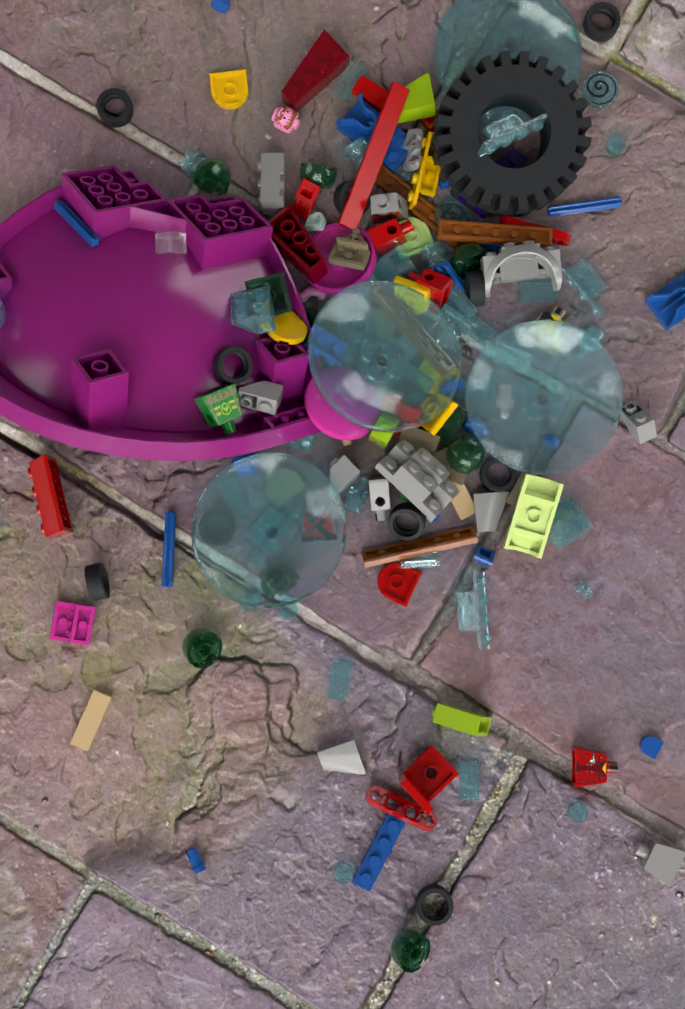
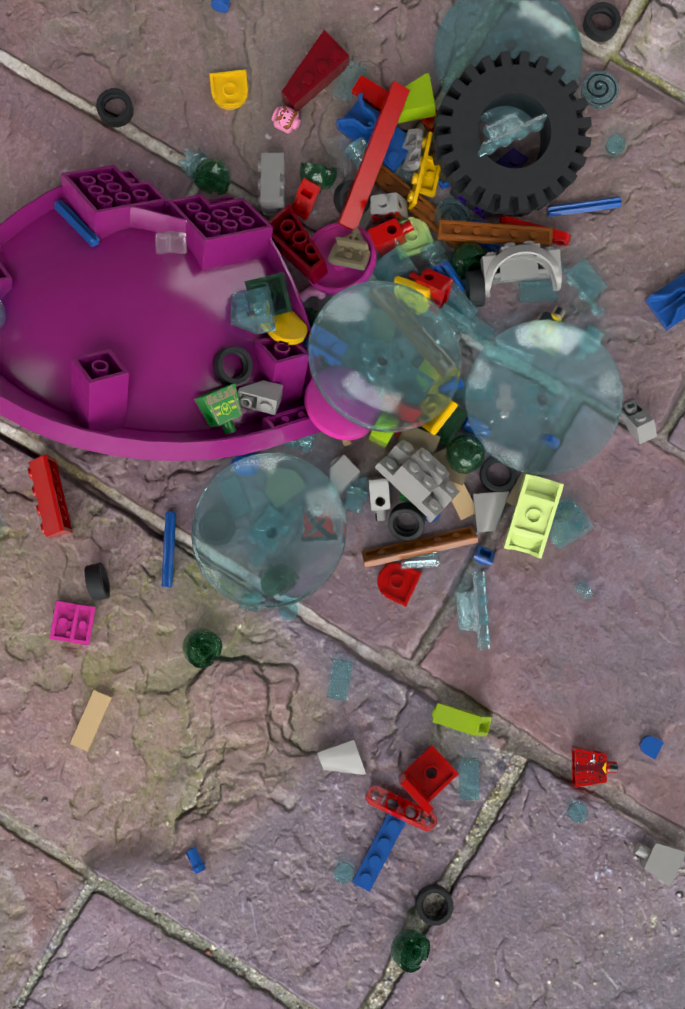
(315, 222): light aqua tile -> none

